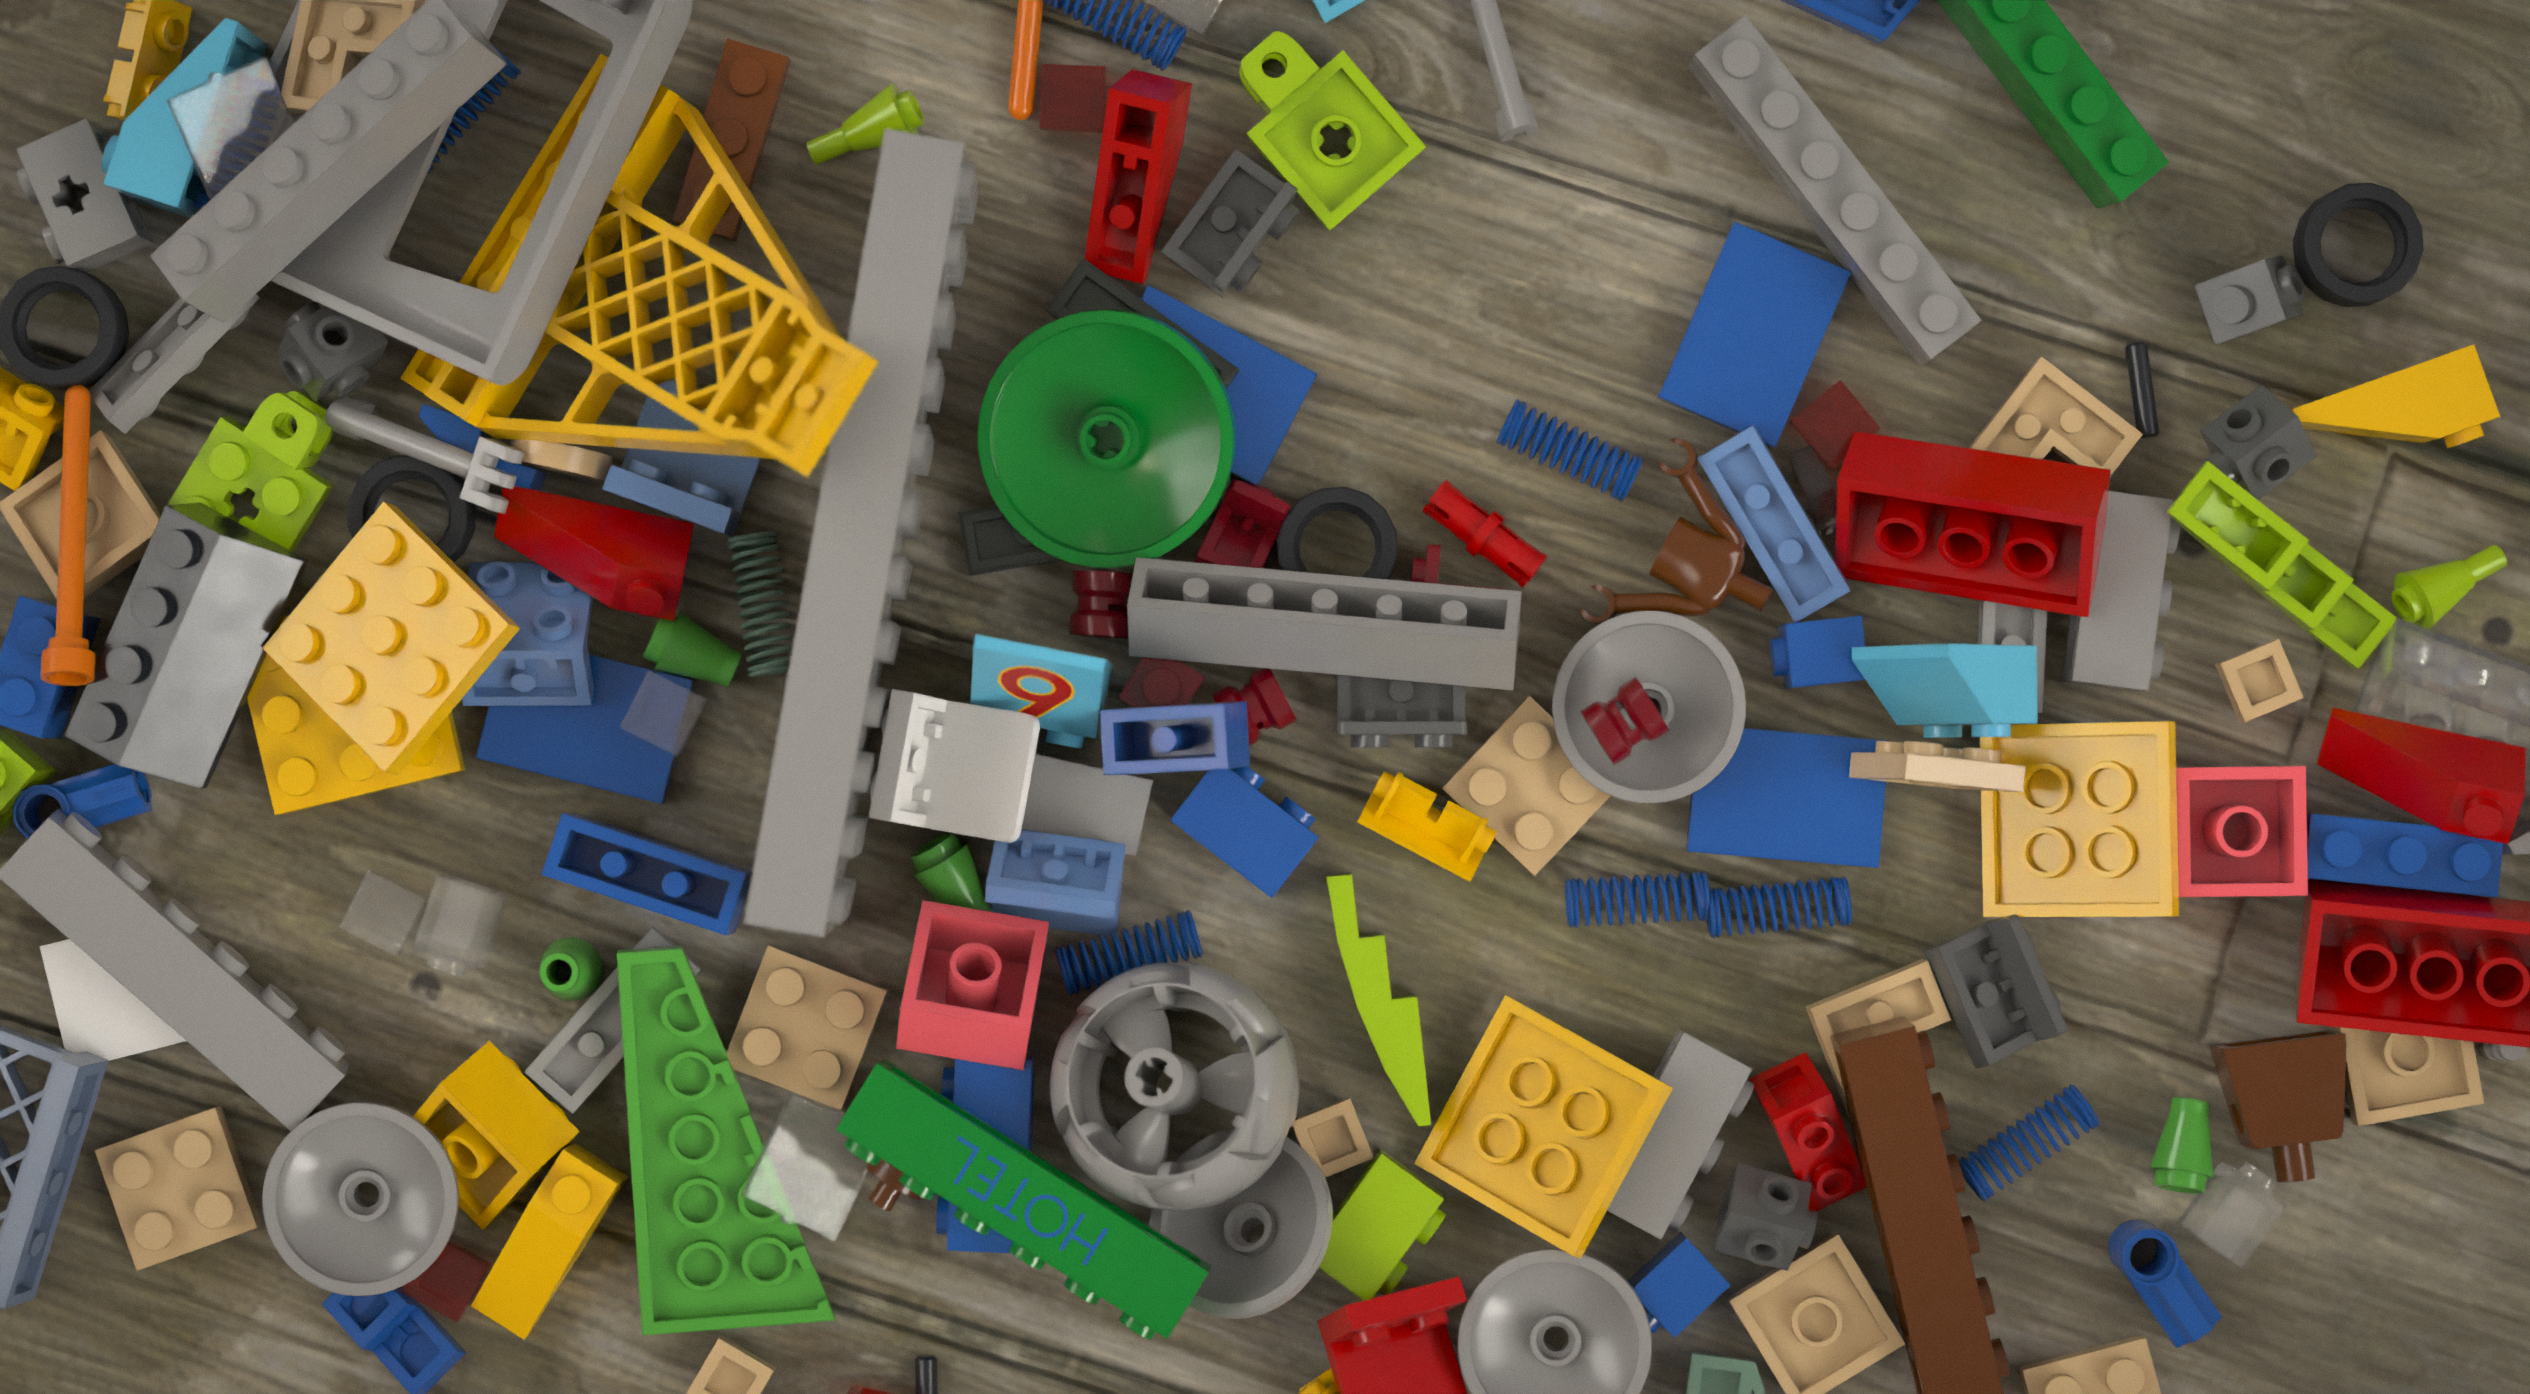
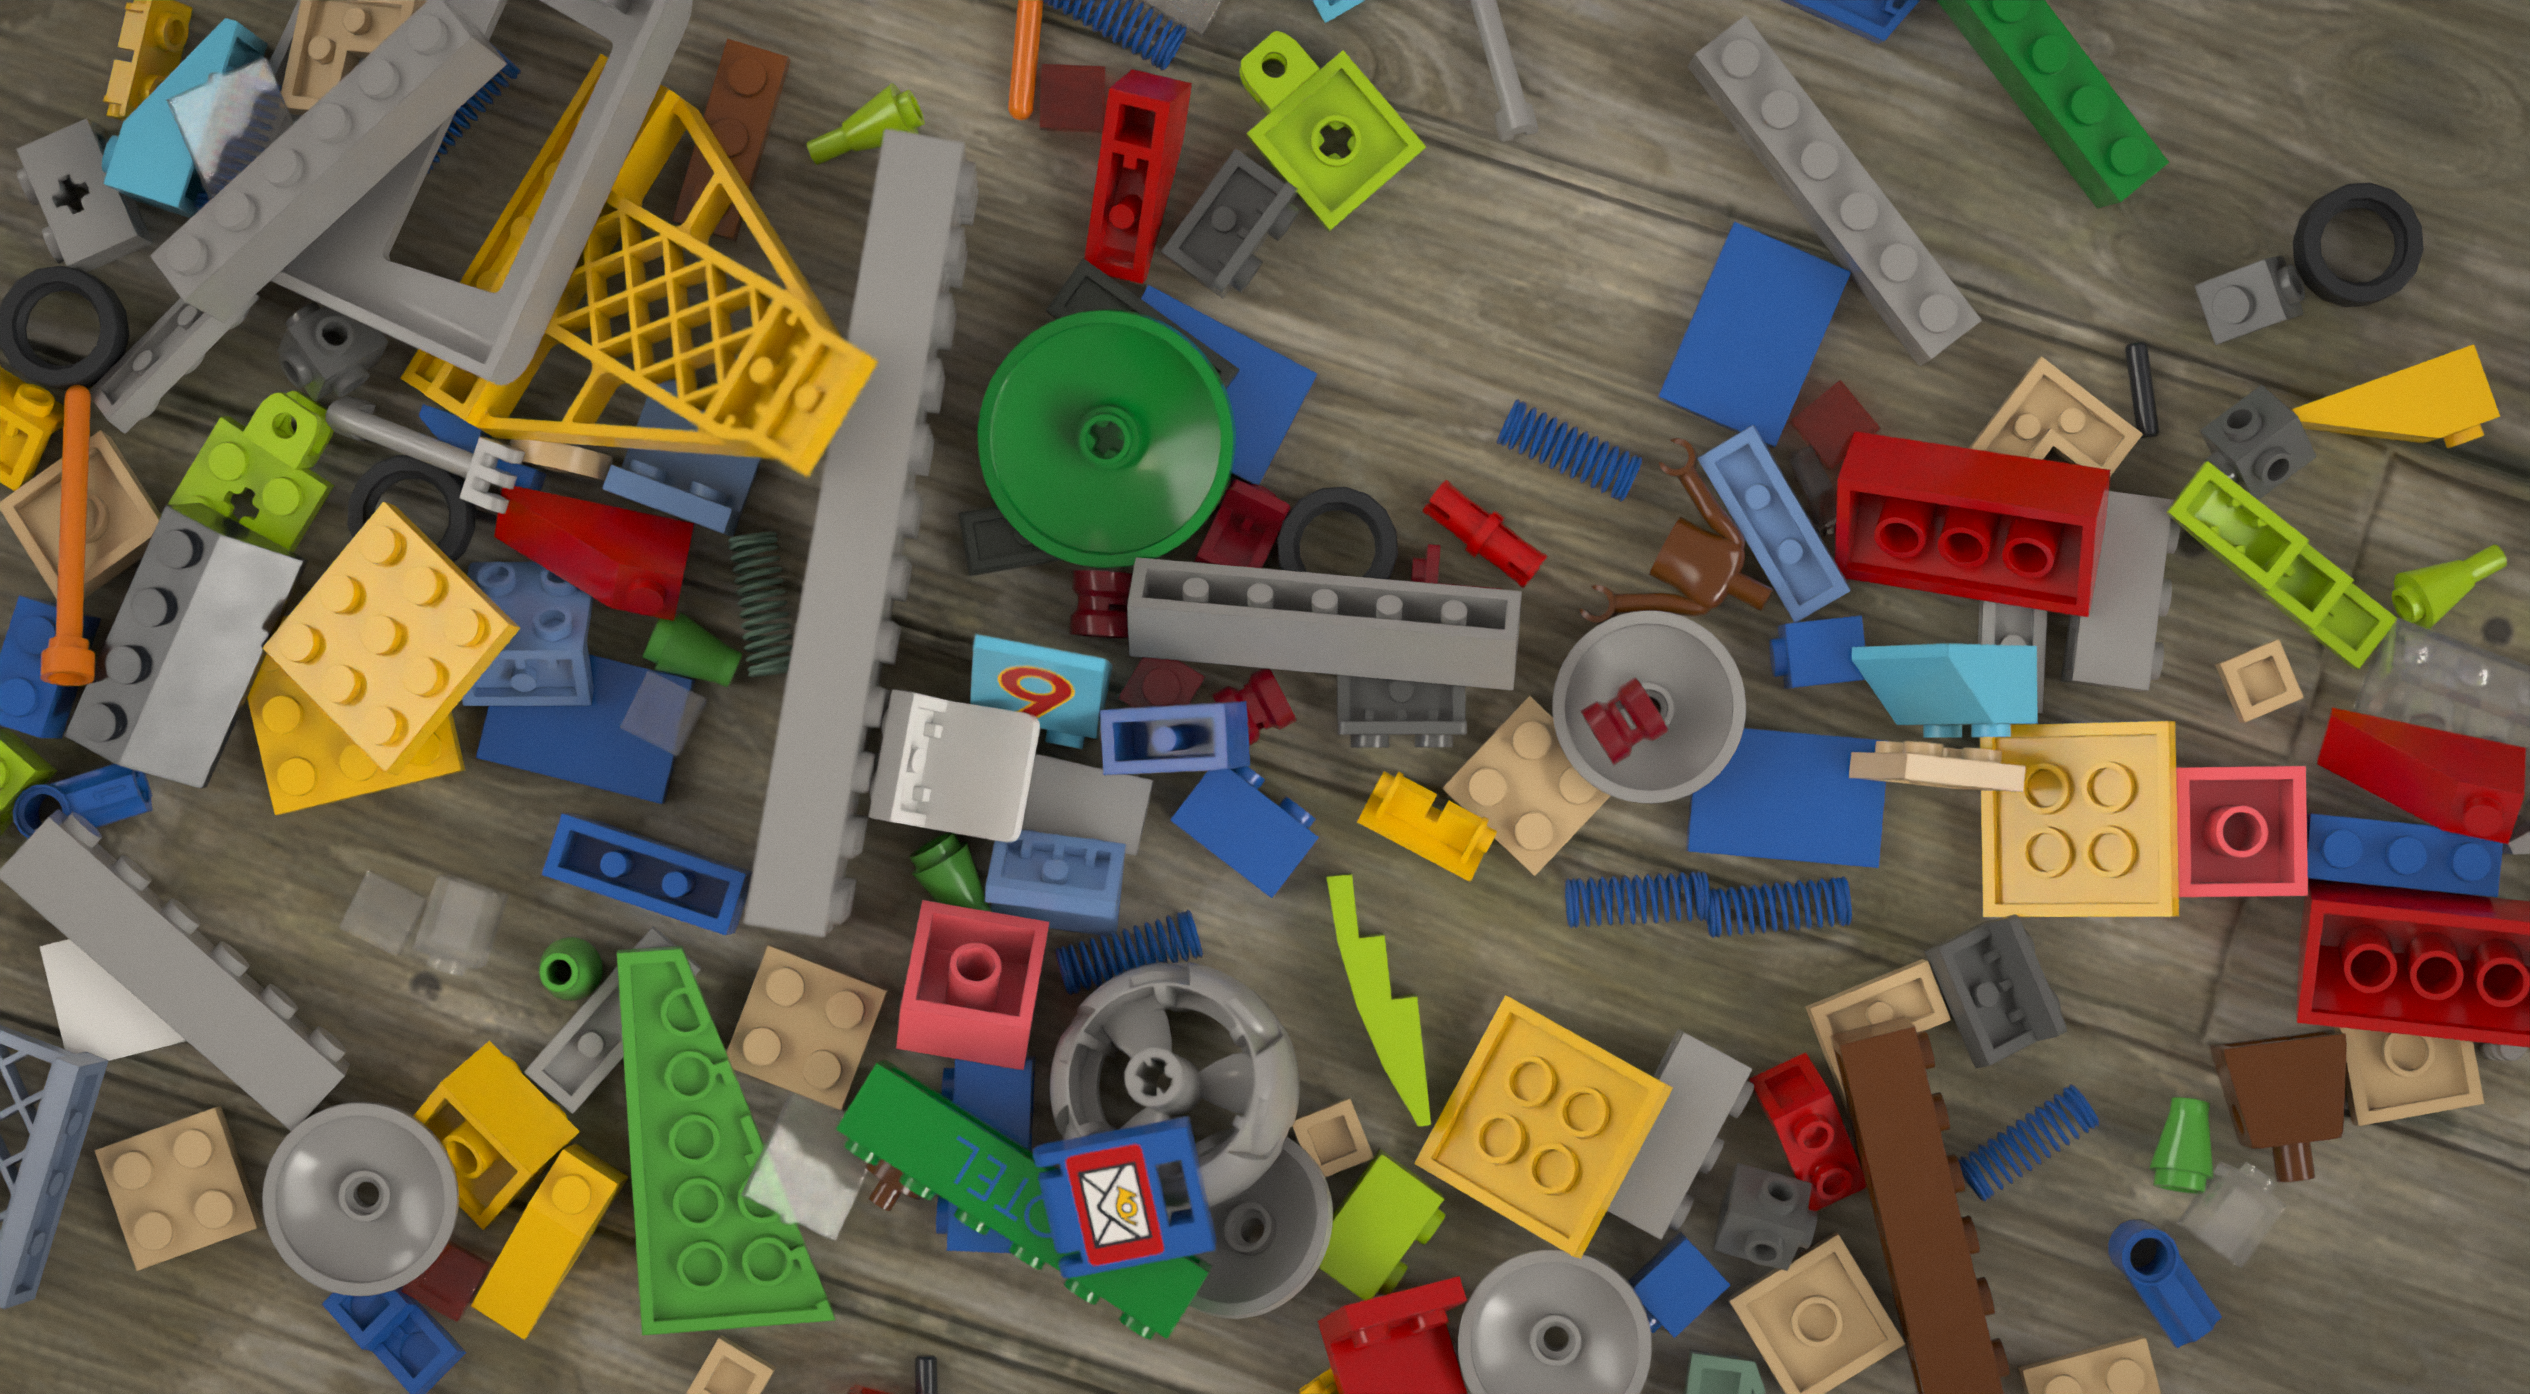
(1113, 1202): none -> container

